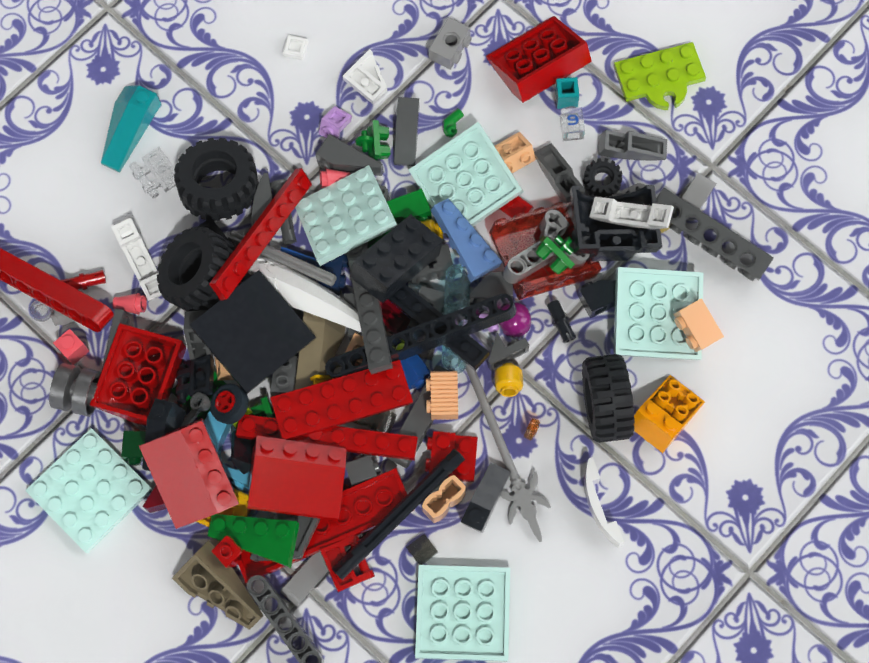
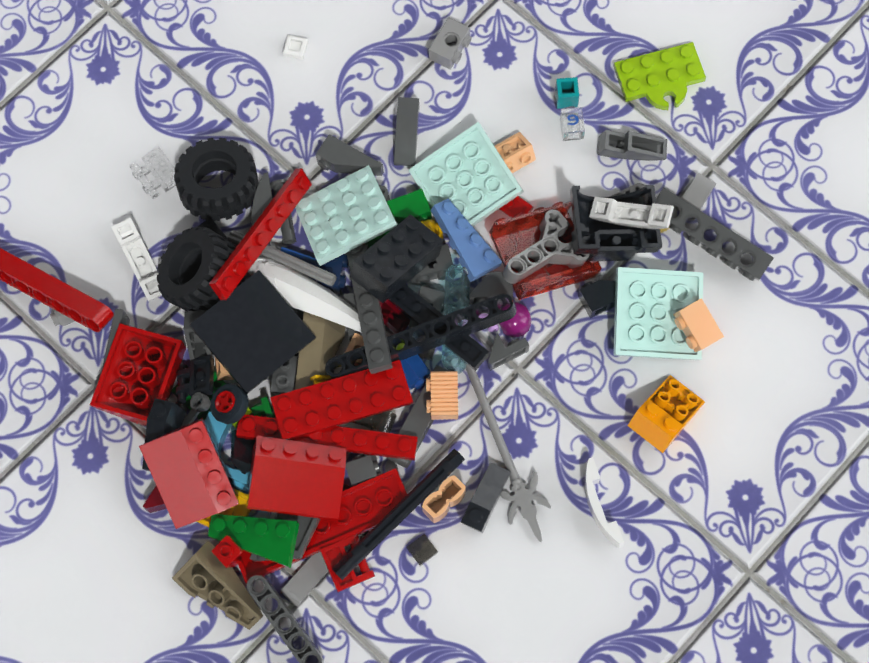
(40, 311): clear tile -> none
(71, 347): coral brick -> none
(73, 389): flat silver wheel -> none
(86, 280): red pin -> none
(89, 490): light aqua plate -> none
(128, 122): teal wedge -> none
(130, 447): dark green brick -> none
(131, 303): coral cone -> none
(331, 176): coral cone -> none
(334, 122): lavender bracket -> none
(366, 78): white wing -> none
(371, 139): green hips -> none
(443, 443): red plate -> none
(449, 123): green arm -> none
(463, 613): light aqua plate -> none
(508, 379): yellow head -> none
(532, 429): clear orange tile -> none
(539, 58): red slope -> none
(548, 246): green hips -> none
(557, 172): dark grey slope -> none
(561, 321): black axle -> none
(602, 167): black tyre -> none
(608, 398): black tyre -> none

